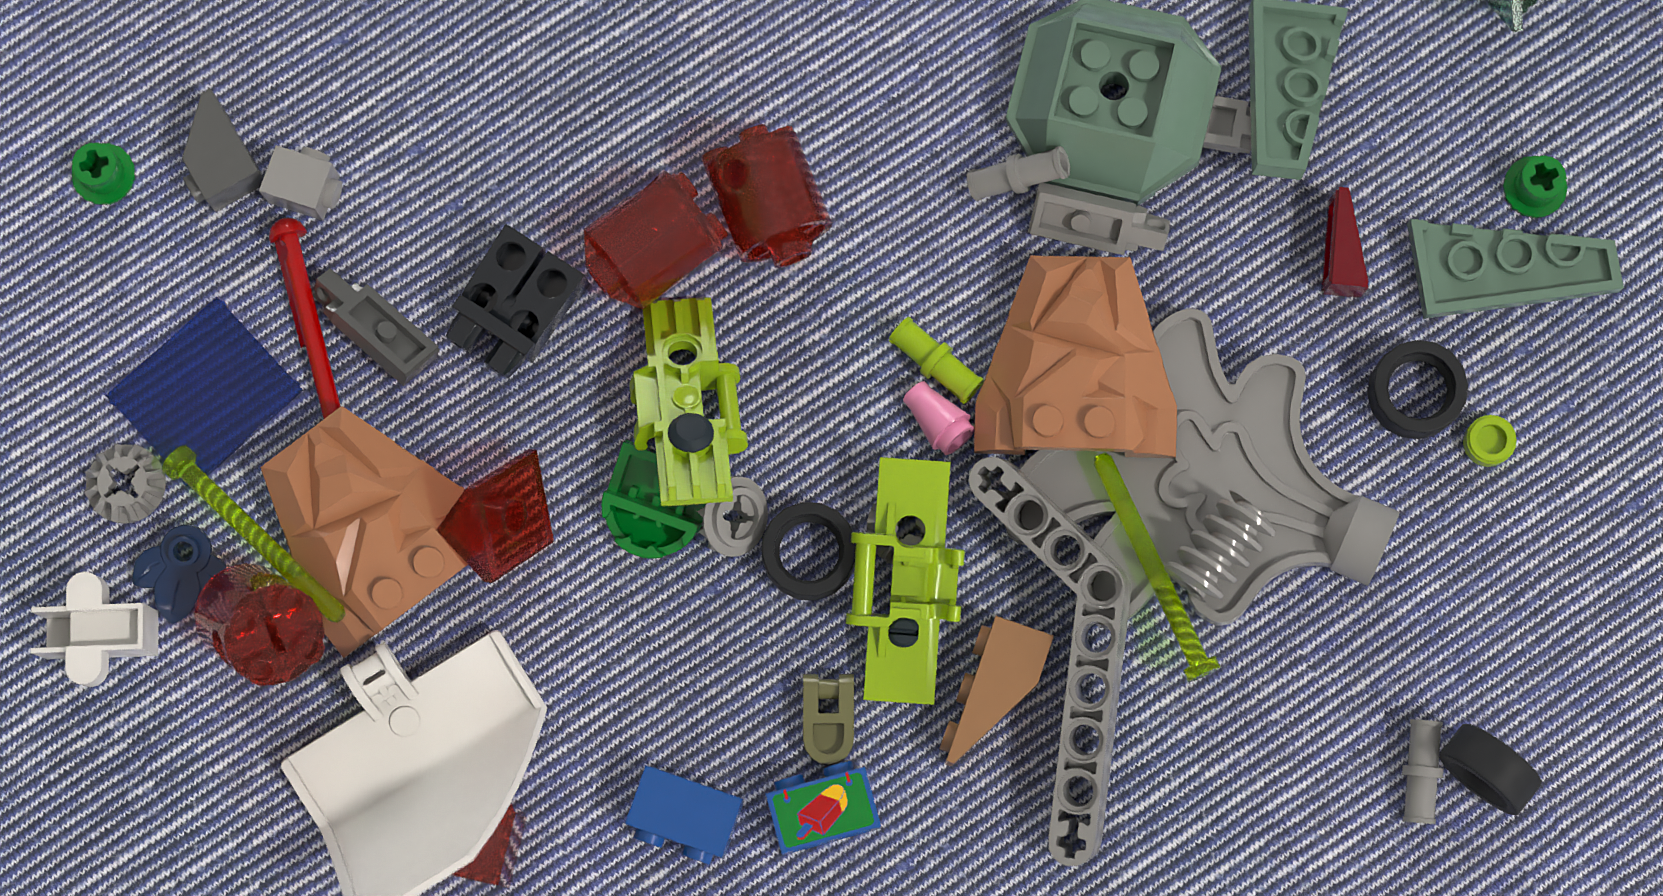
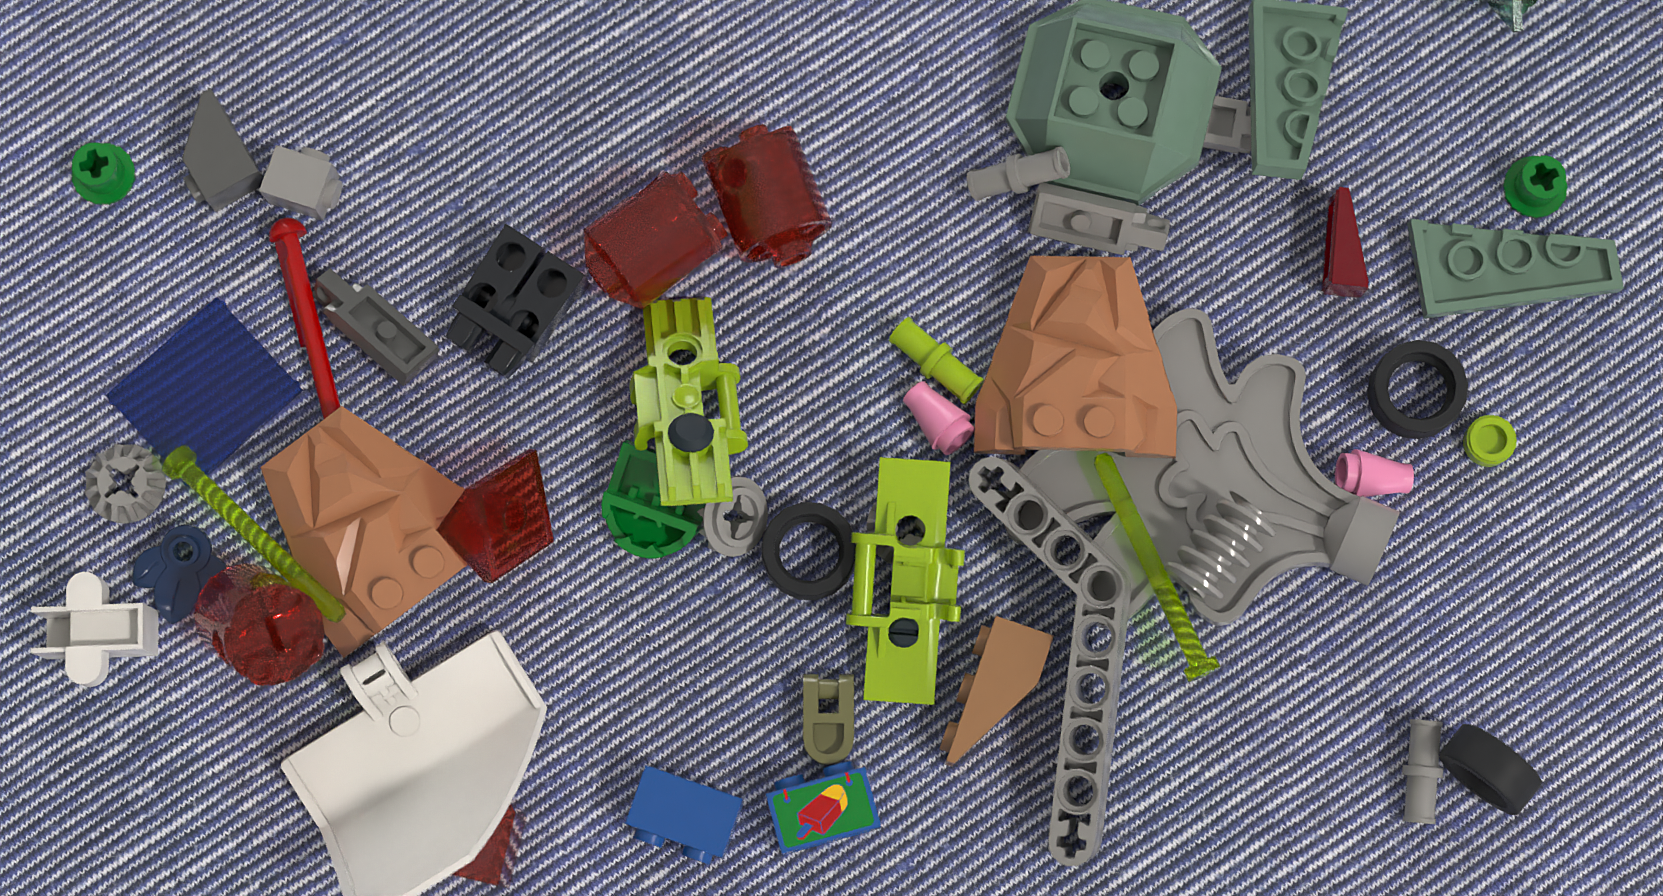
(1372, 475): none -> bright pink cone

